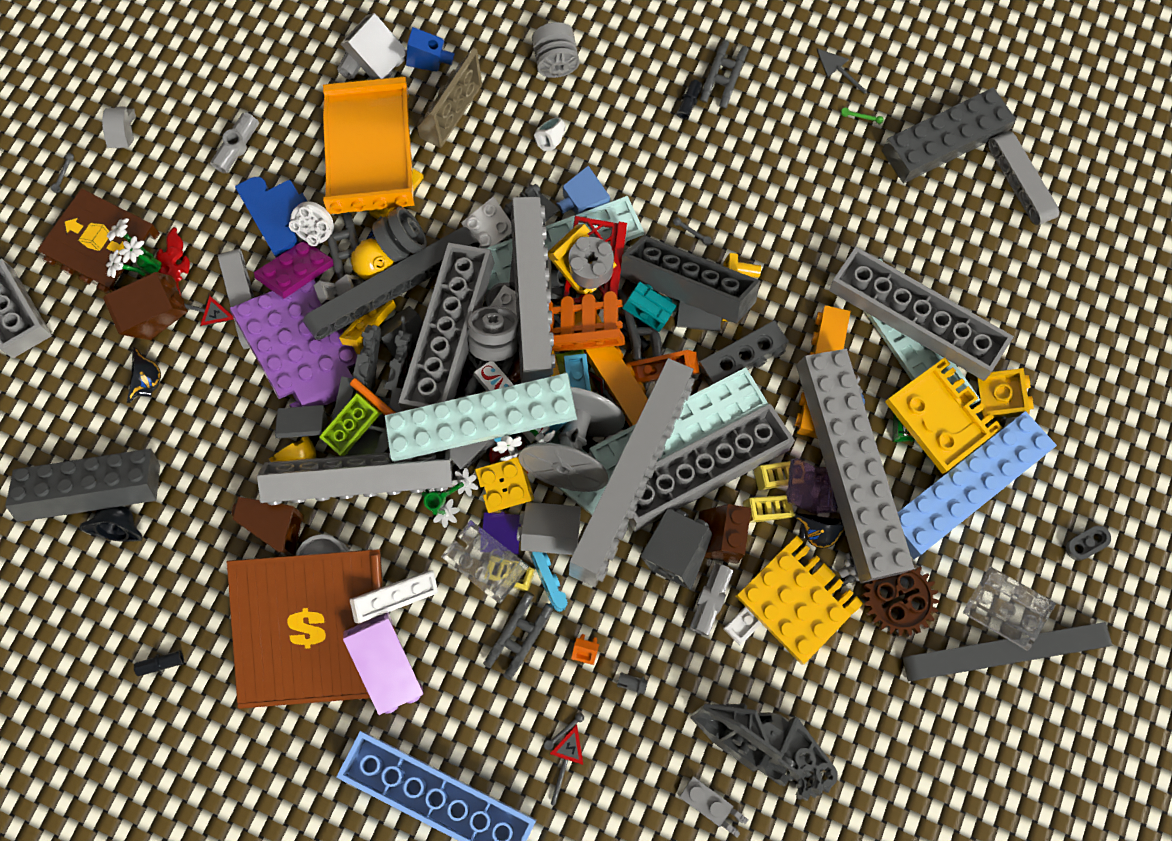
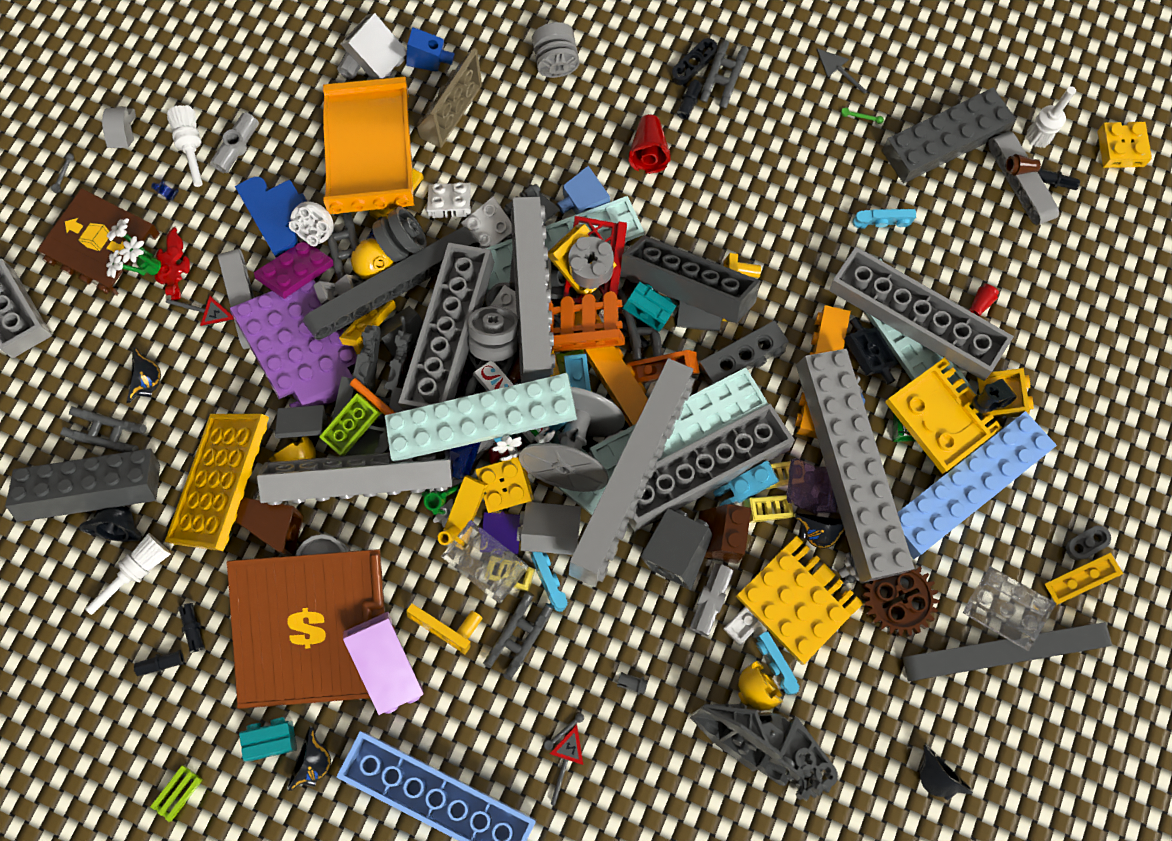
(97, 420): none -> dark grey piece
(133, 568): none -> white piece
(146, 306): reddish brown slope -> none
(163, 810): none -> lime tile
(164, 190): none -> clear blue piece
(186, 136): none -> white piece
(191, 627): none -> black pin
(217, 481): none -> yellow plate
(268, 740): none -> teal brick
(311, 764): none -> black hat
(393, 596): white tile -> none
(449, 198): none -> white hinge
(458, 639): none -> yellow piece
(463, 509): none -> yellow piece
(464, 463): none -> clear blue slope
(550, 134): white rock -> none
(585, 650): orange tile -> none
(599, 385): dark grey piece -> none
(649, 146): none -> red cone
(696, 53): none -> black beam
(706, 240): dark grey hinge -> none
(711, 805): light grey hinge -> none
(748, 484): none -> medium azure hinge
(758, 688): none -> yellow cylinder
(778, 664): none -> medium azure hinge
(871, 351): none -> black plate
(884, 217): none -> medium azure hinge
(939, 778): none -> black hat
(984, 299): none -> red cone
(993, 397): none -> black piece
(1021, 165): none -> reddish brown cone
(1049, 121): none -> white piece
(1057, 179): none -> black axle
(1084, 578): none -> yellow piece
(1124, 144): none -> yellow piece

